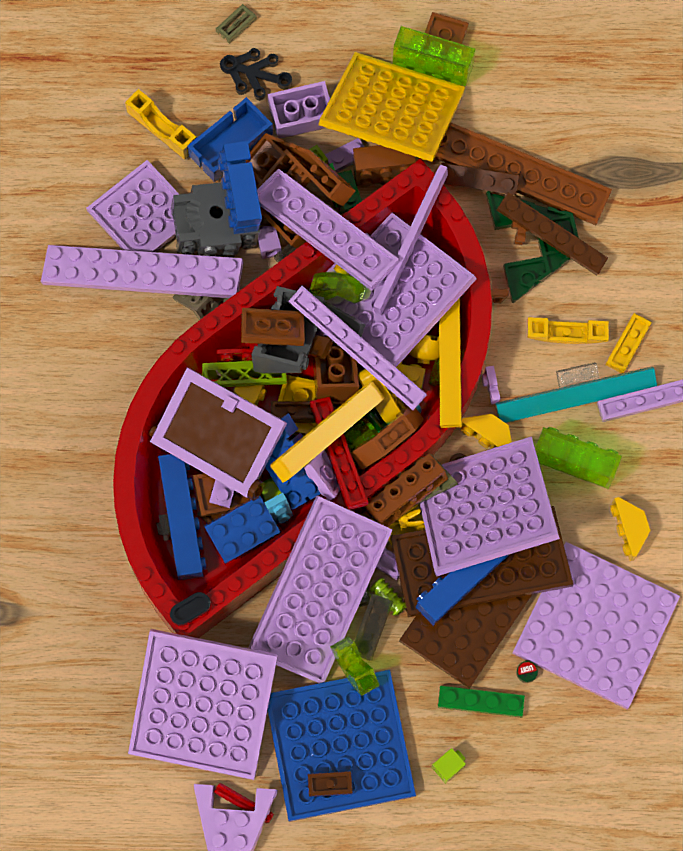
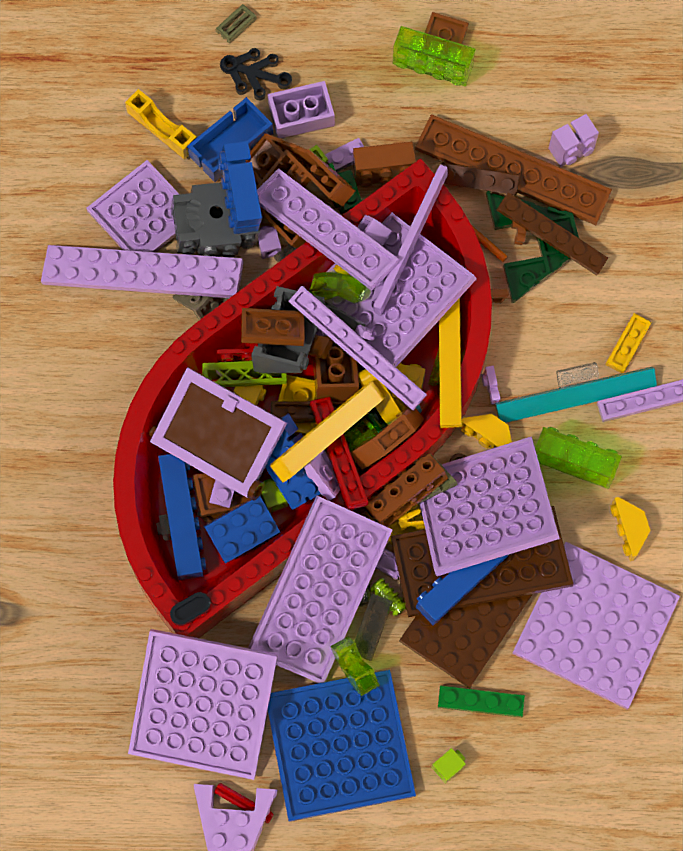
(279, 509): medium azure plate -> none
(330, 784): reddish brown plate -> none
(365, 332): none -> lavender tile
(374, 230): none -> lavender brick
(392, 106): yellow plate -> none
(426, 349): yellow cylinder -> none
(490, 246): none -> orange bar
(527, 672): tile -> none
(568, 145): none -> lavender piece
(568, 332): yellow slope -> none

